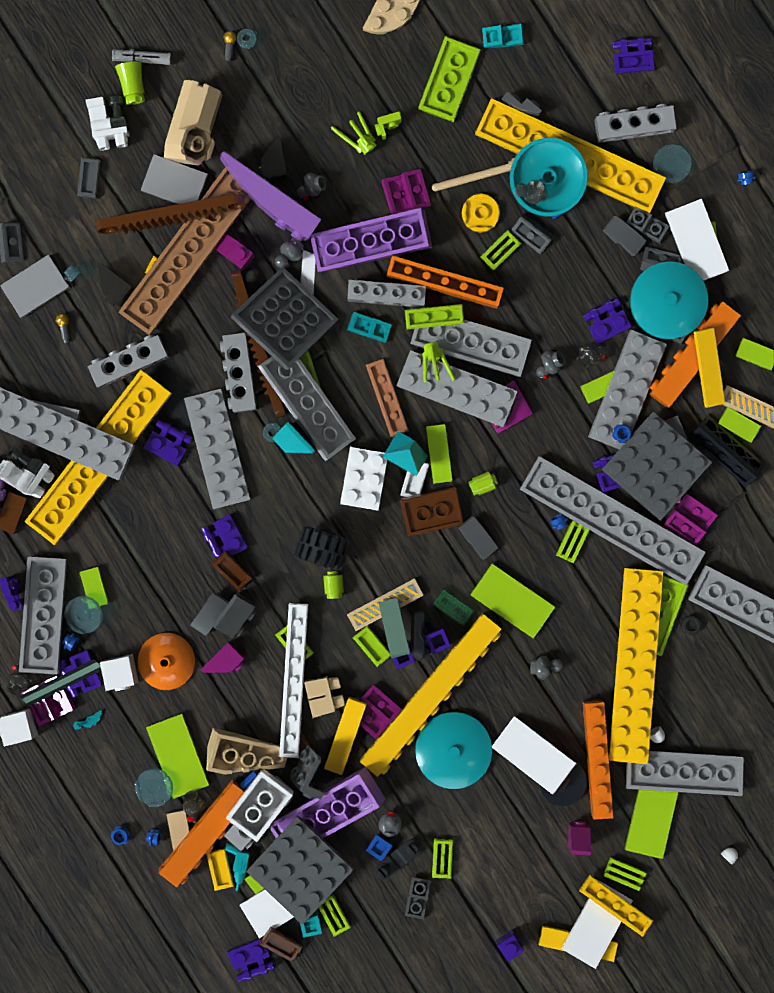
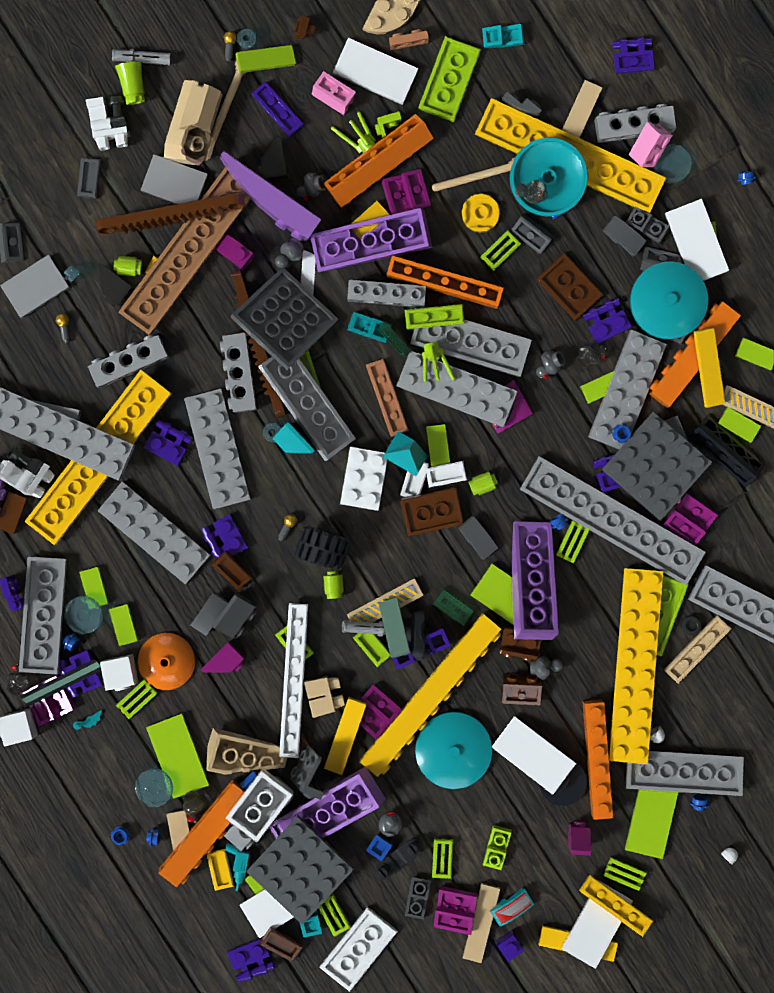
(123, 624): none -> lime tile
(124, 710): none -> lime tile
(128, 265): none -> lime brick
(154, 532): none -> light grey plate
(227, 102): none -> tan piece
(265, 58): none -> lime tile
(277, 109): none -> dark purple tile
(289, 521): none -> piece
(303, 29): none -> reddish brown tile
(333, 93): none -> bright pink hinge
(358, 948): none -> white tile
(363, 627): none -> light grey pin
(373, 212): none -> yellow tile
(375, 71): none -> white tile
(378, 160): none -> orange brick
(393, 339): none -> clear green tile
(400, 40): none -> nougat plate
(446, 474): none -> white tile
(455, 910): none -> magenta slope
(483, 919): none -> tan tile
(497, 847): none -> lime slope
(512, 908): none -> slope
(521, 689): none -> reddish brown bracket
(524, 648): none -> reddish brown bracket
(533, 581): none -> medium lavender slope
(569, 286): none -> reddish brown tile
(582, 108): none -> tan tile
(650, 145): none -> bright pink hinge
(697, 649): none -> tan tile
(699, 802): none -> blue plate

